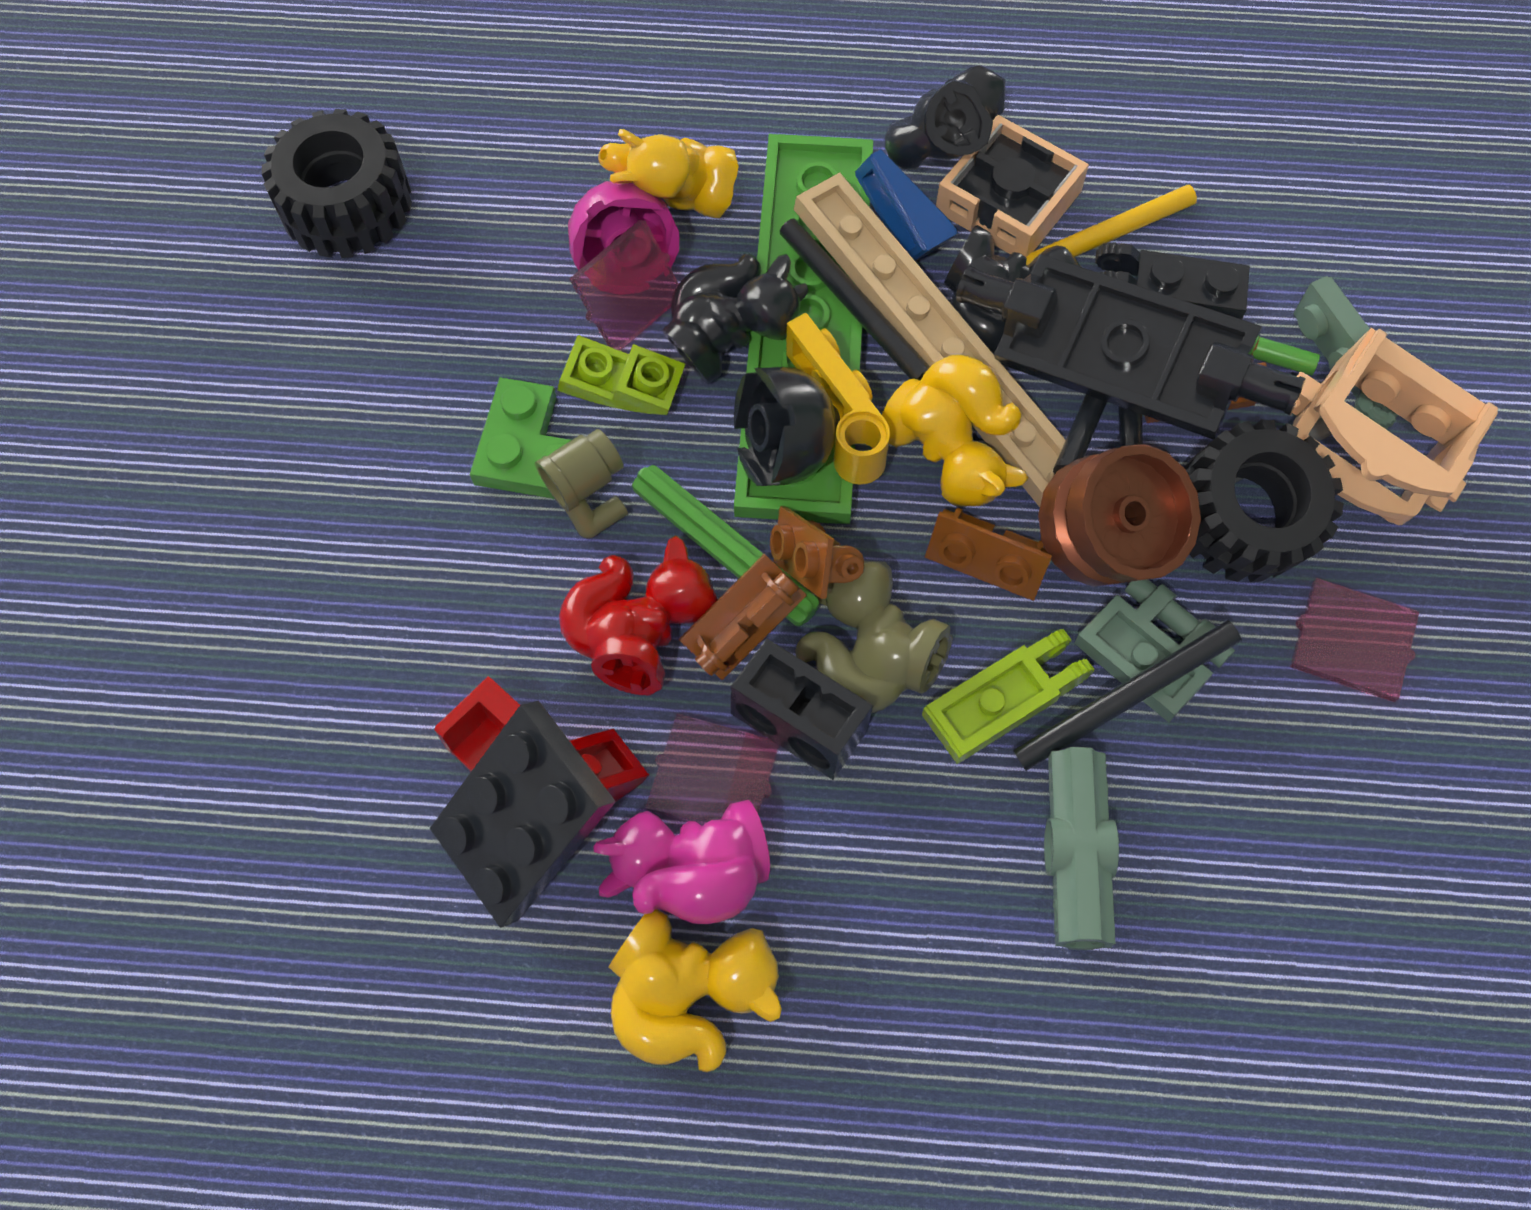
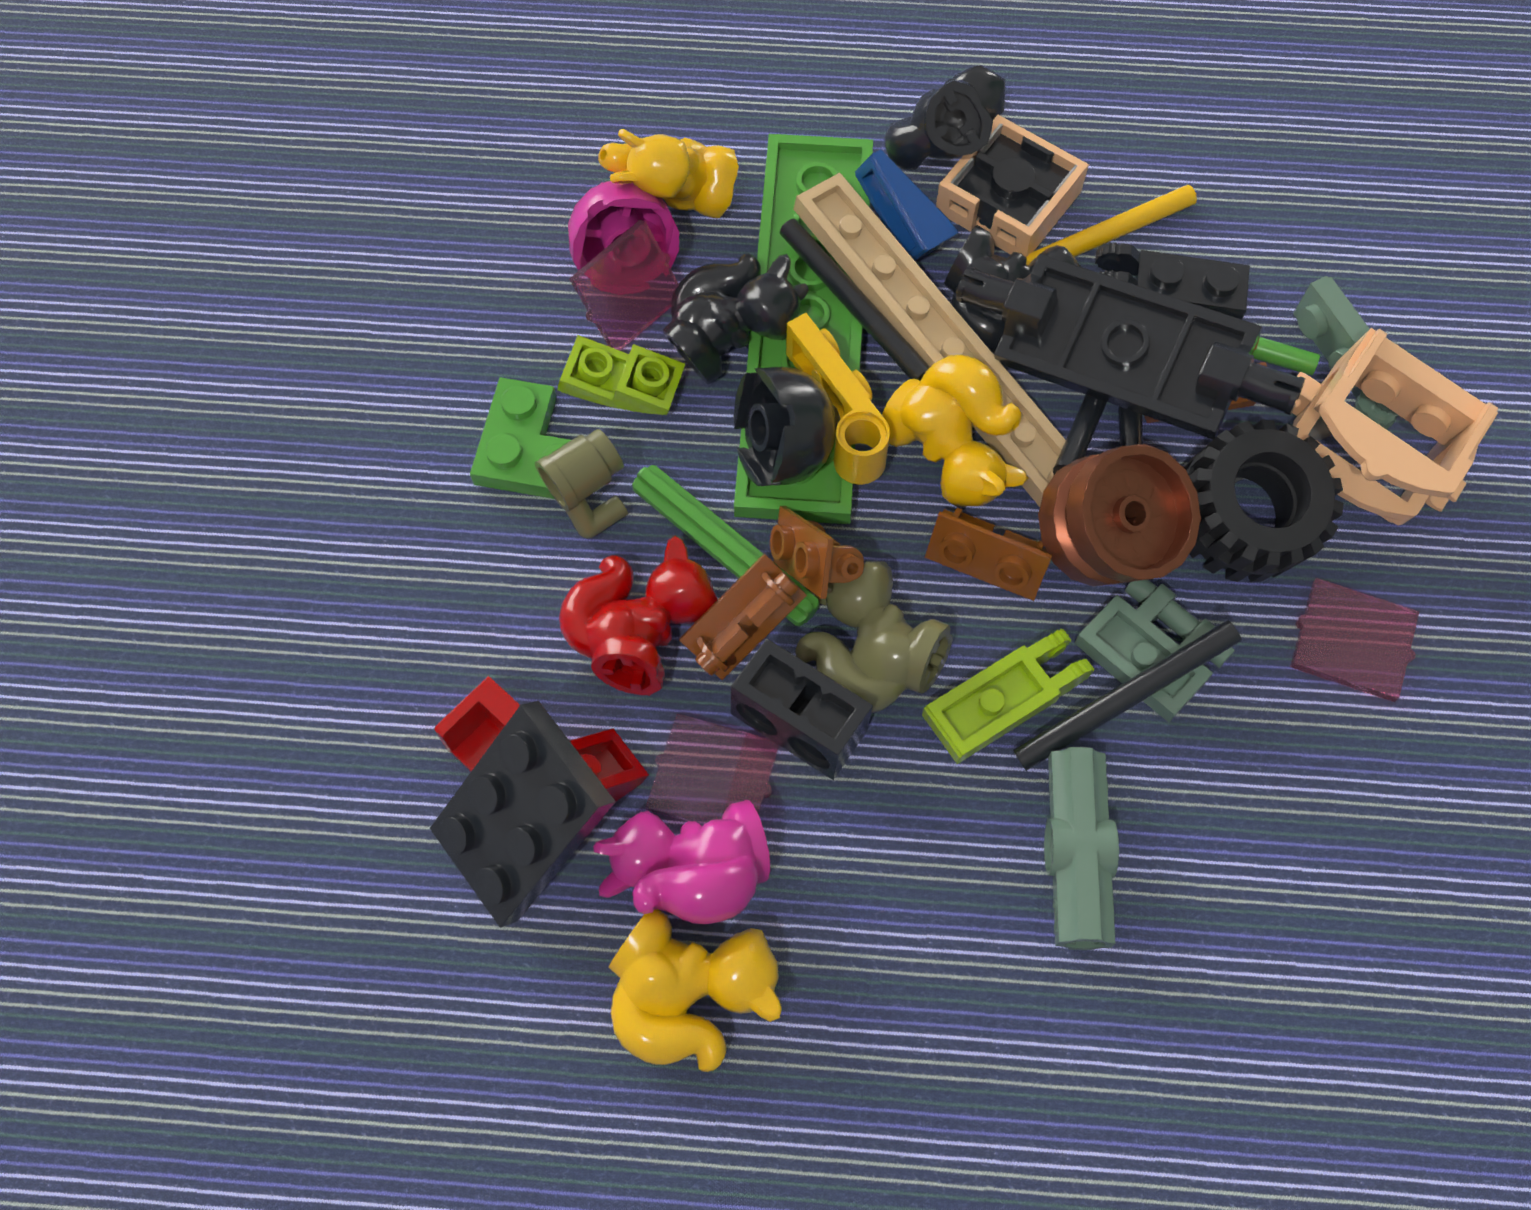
(332, 151): black tyre -> none

